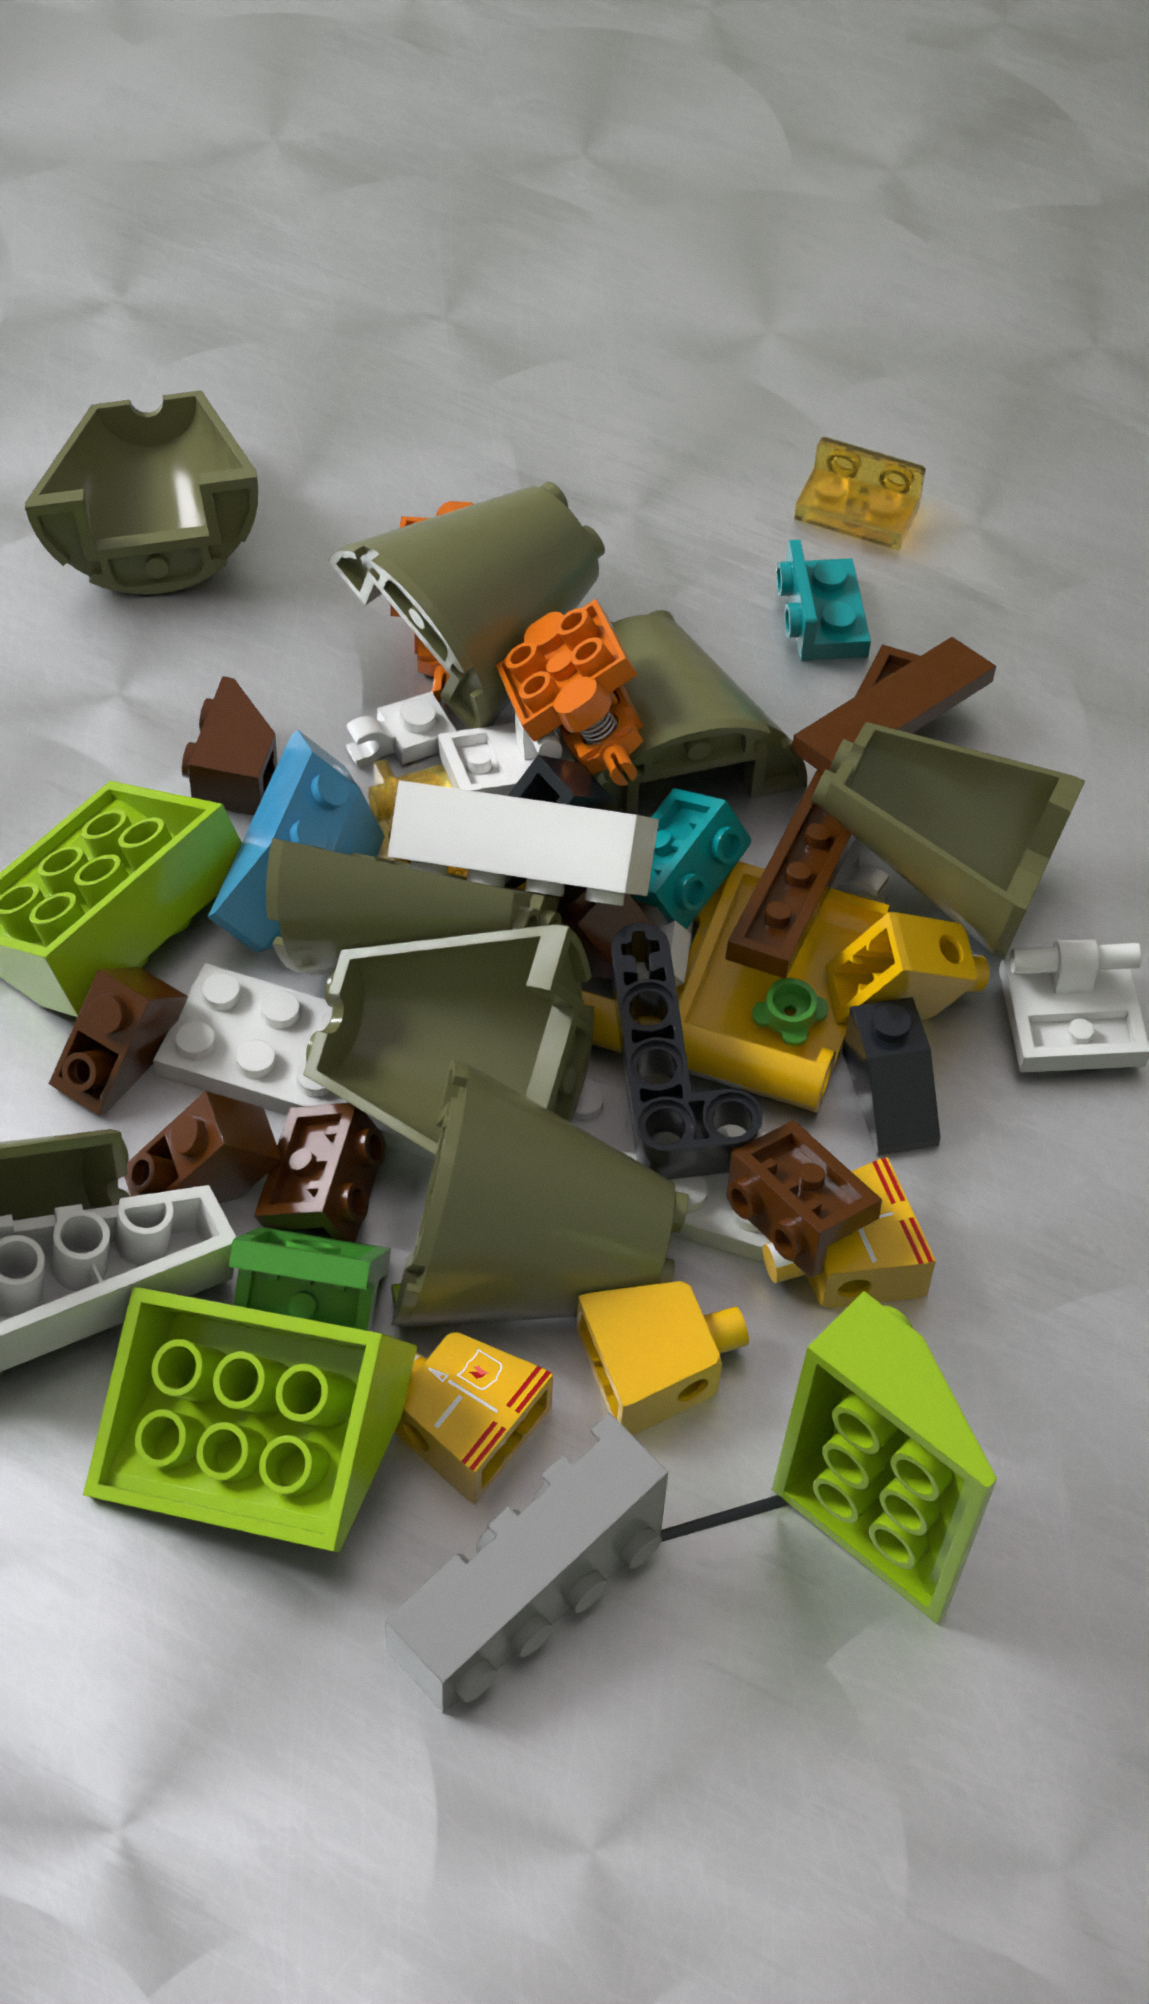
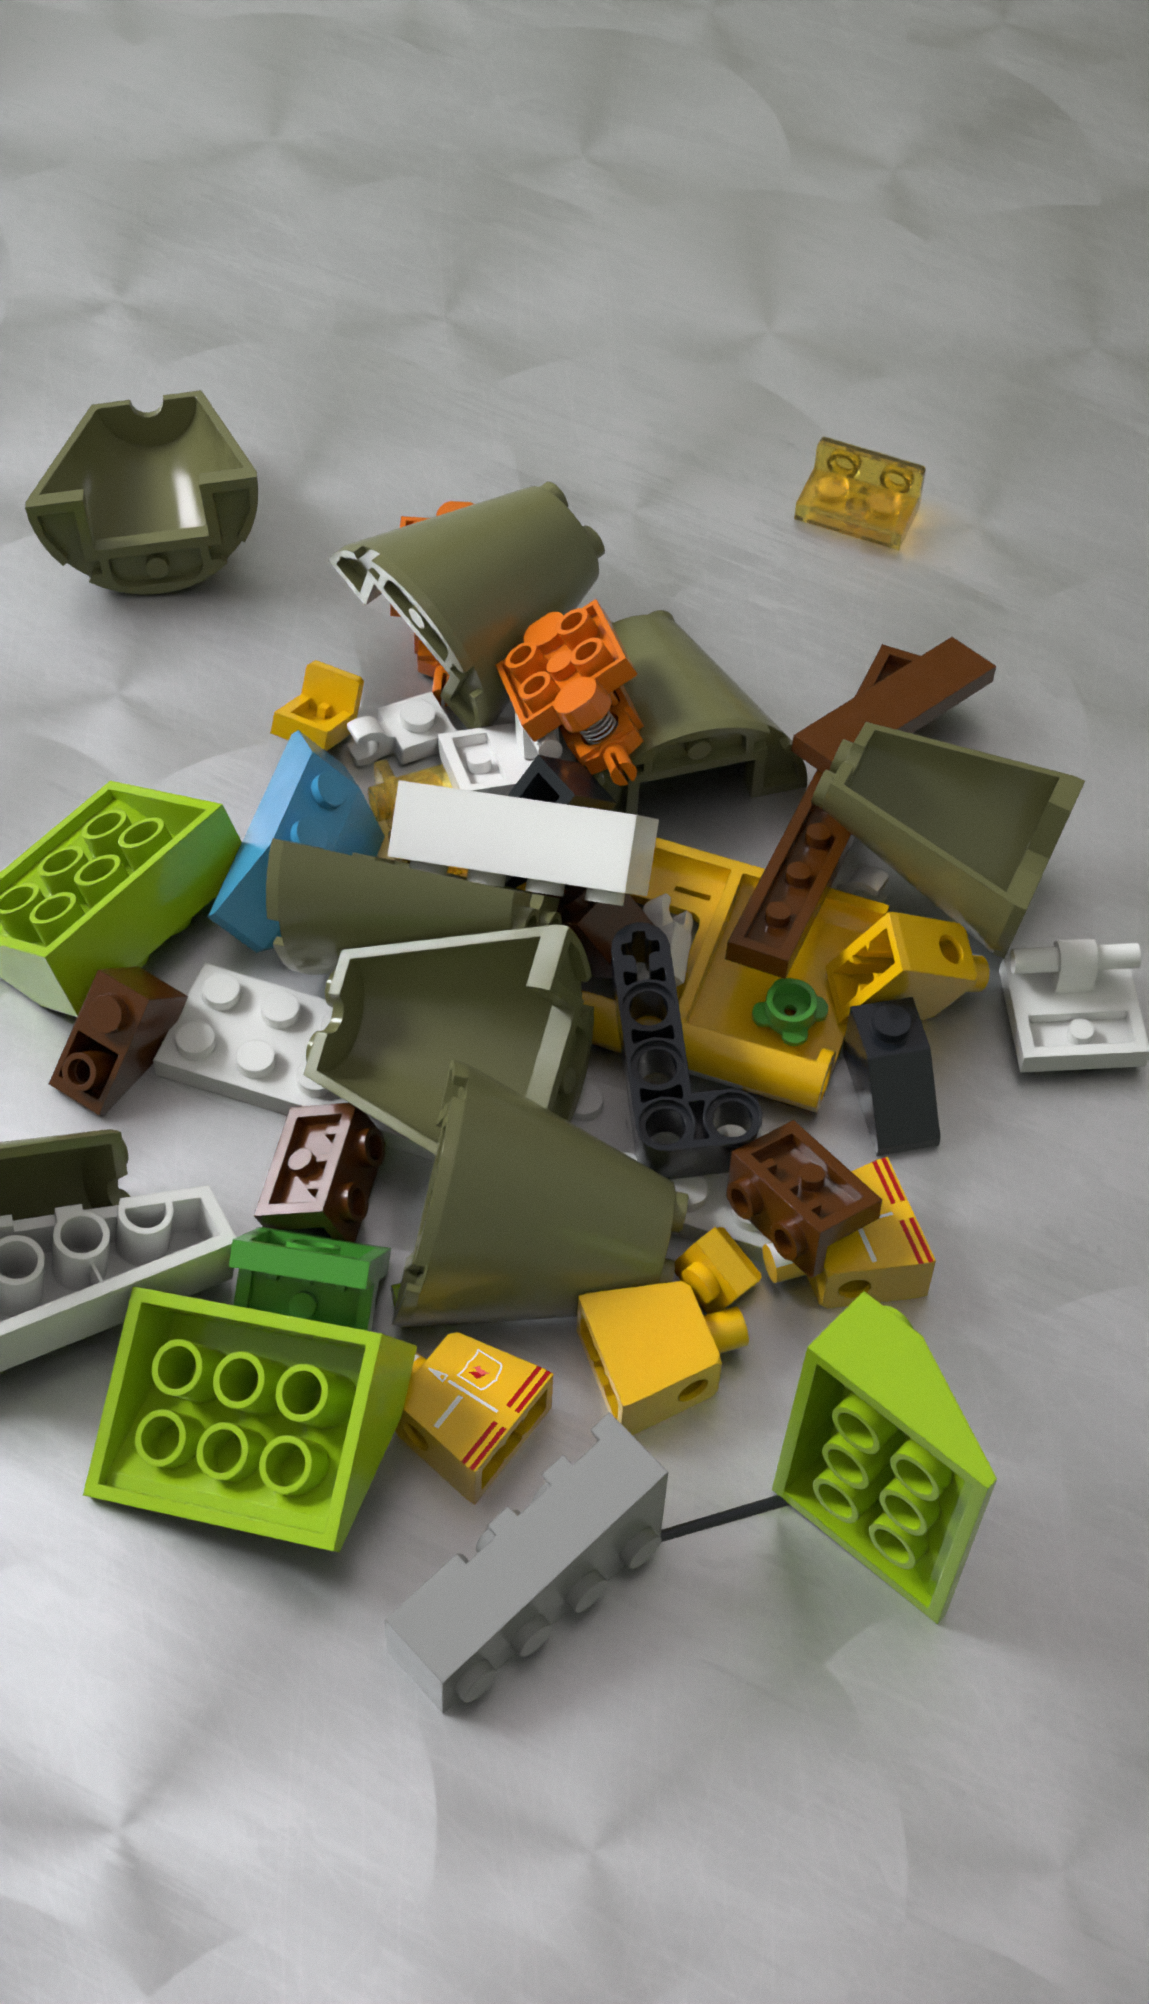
(209, 1144): reddish brown slope -> none
(233, 751): reddish brown slope -> none
(323, 708): none -> yellow bracket
(693, 853): teal bracket -> none
(716, 1270): none -> yellow bracket
(823, 606): teal bracket -> none

